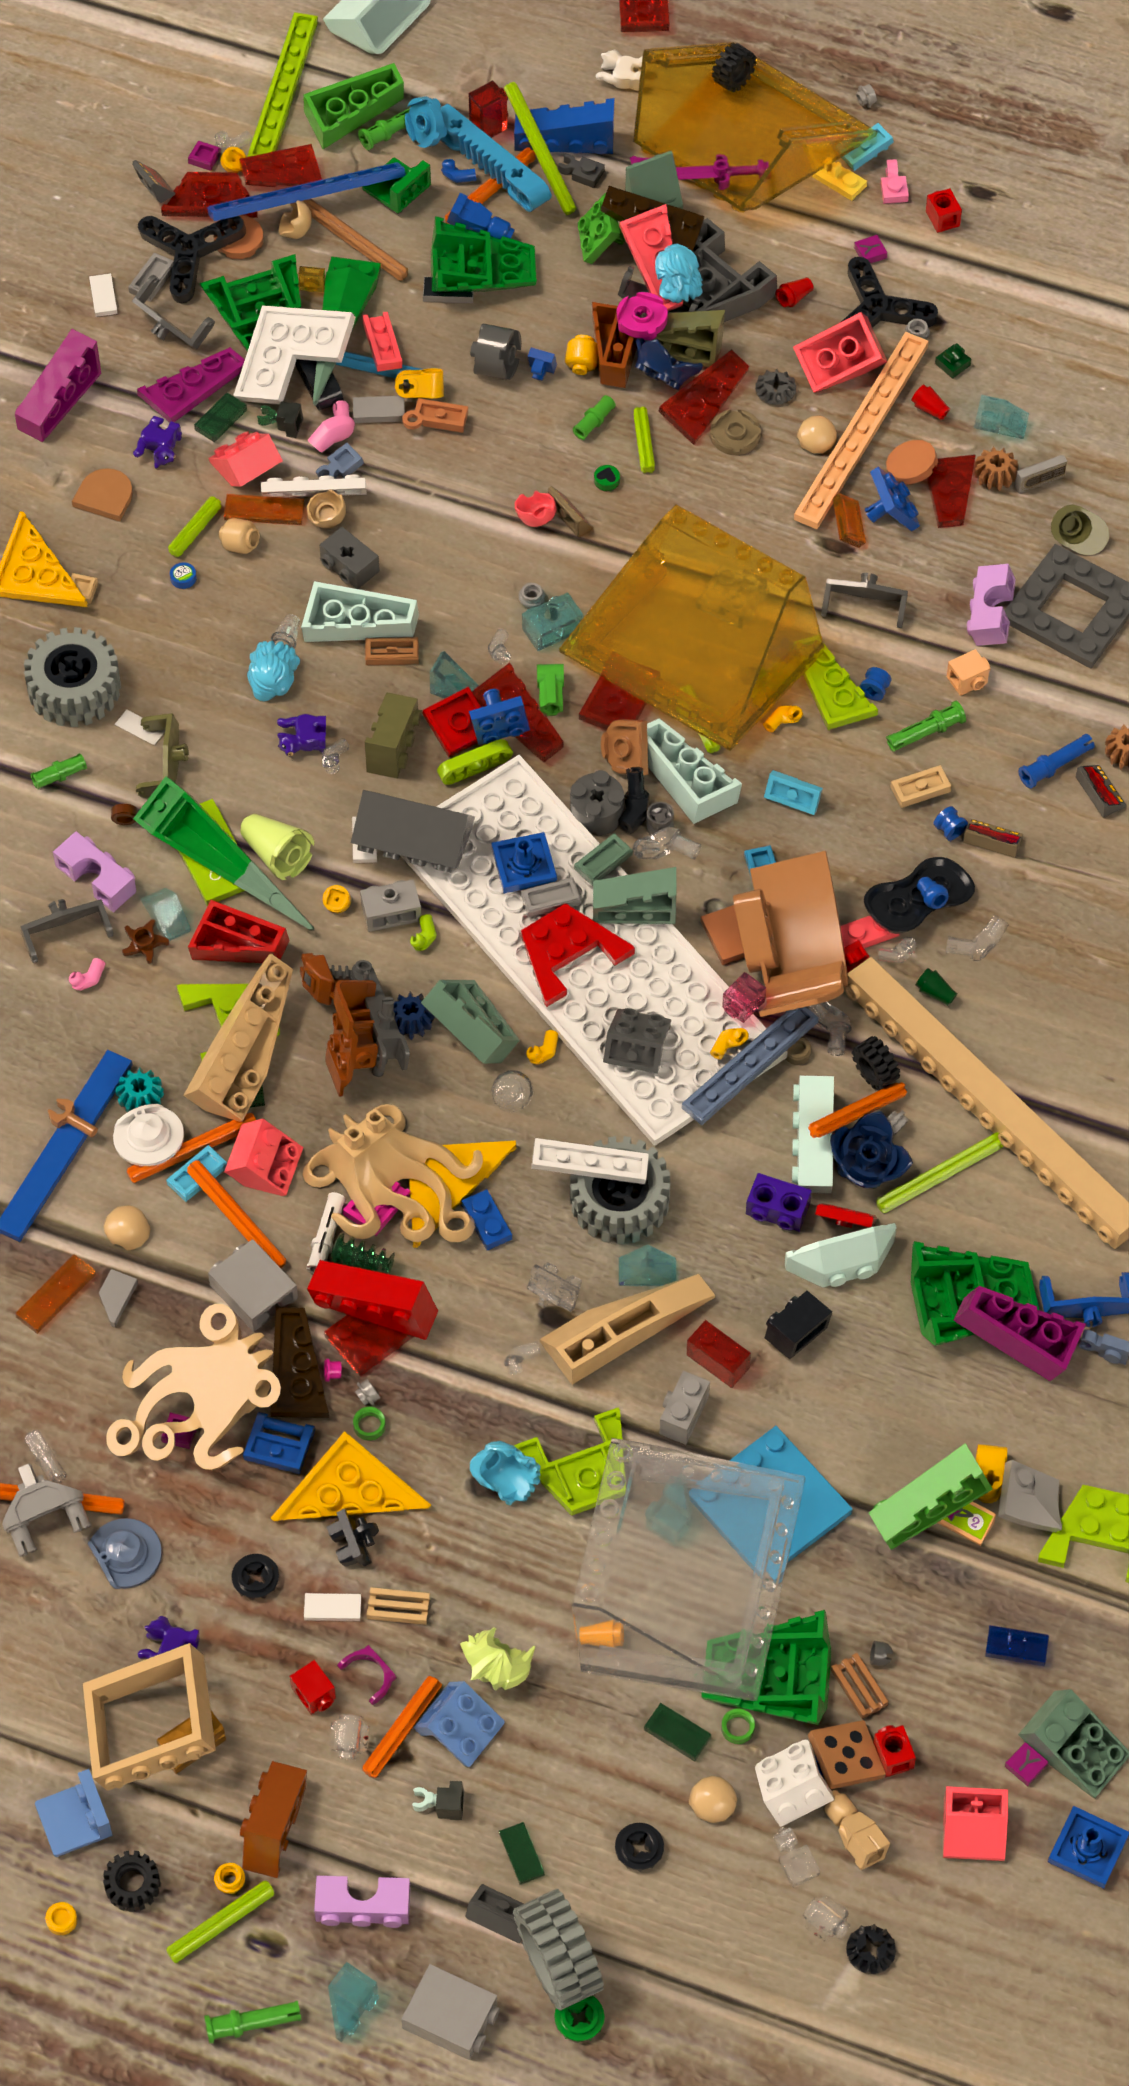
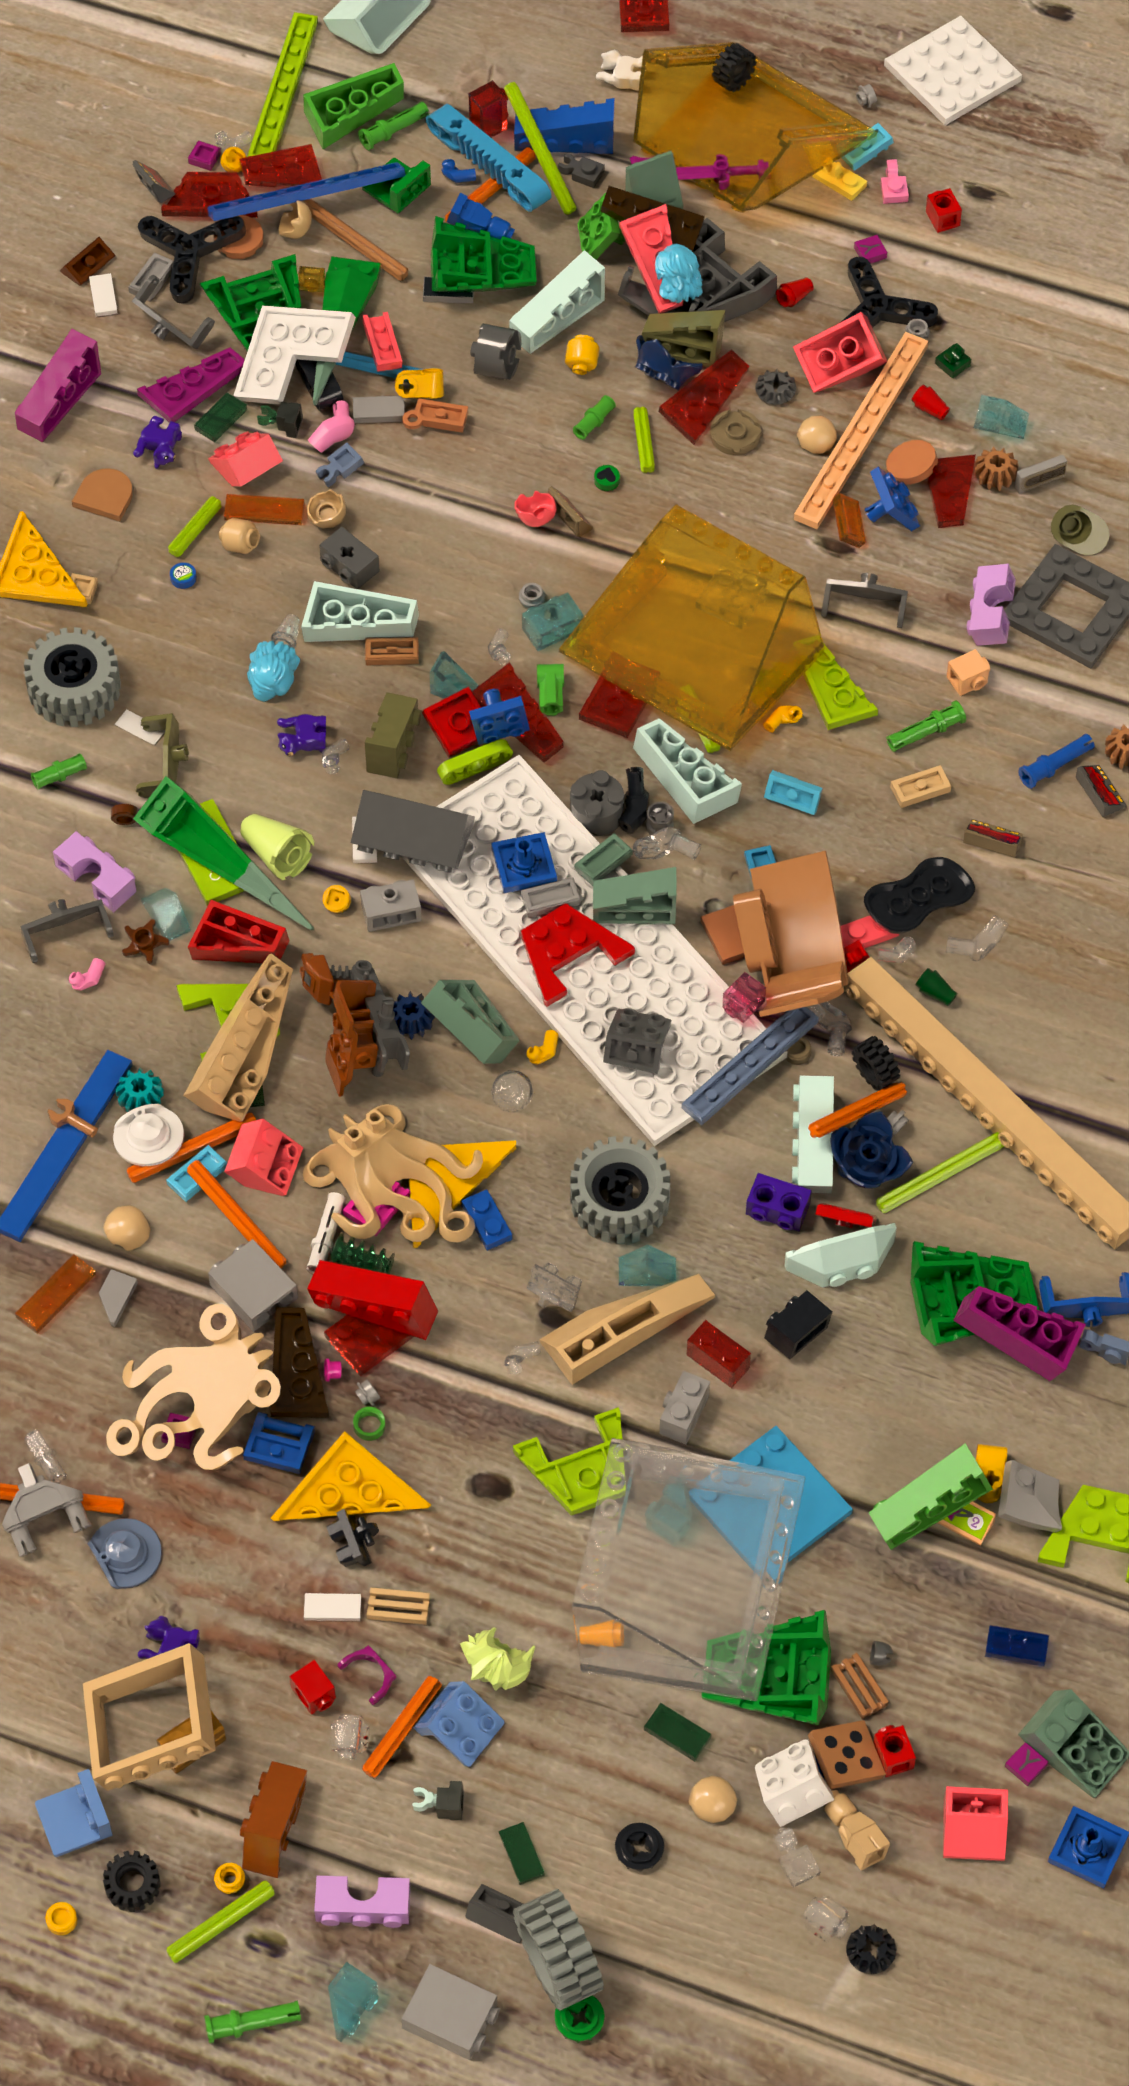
(88, 262): none -> reddish brown slope
(253, 1564): black gear -> none
(308, 488): white plate -> none
(427, 934): lime arm -> none
(434, 129): dark azure plate -> none
(506, 1471): medium azure hair -> none
(541, 363): blue tile -> none
(561, 302): none -> light aqua wedge
(590, 1161): white plate -> none
(614, 348): dark orange wedge -> none
(626, 745): medium nougat tile -> none
(645, 327): dark pink plate -> none
(728, 1039): yellow arm -> none
(741, 1713): bright green piece -> none
(875, 683): blue wheel -> none
(933, 894): blue piece -> none
(950, 823): blue wheel -> none
(952, 70): none -> white plate

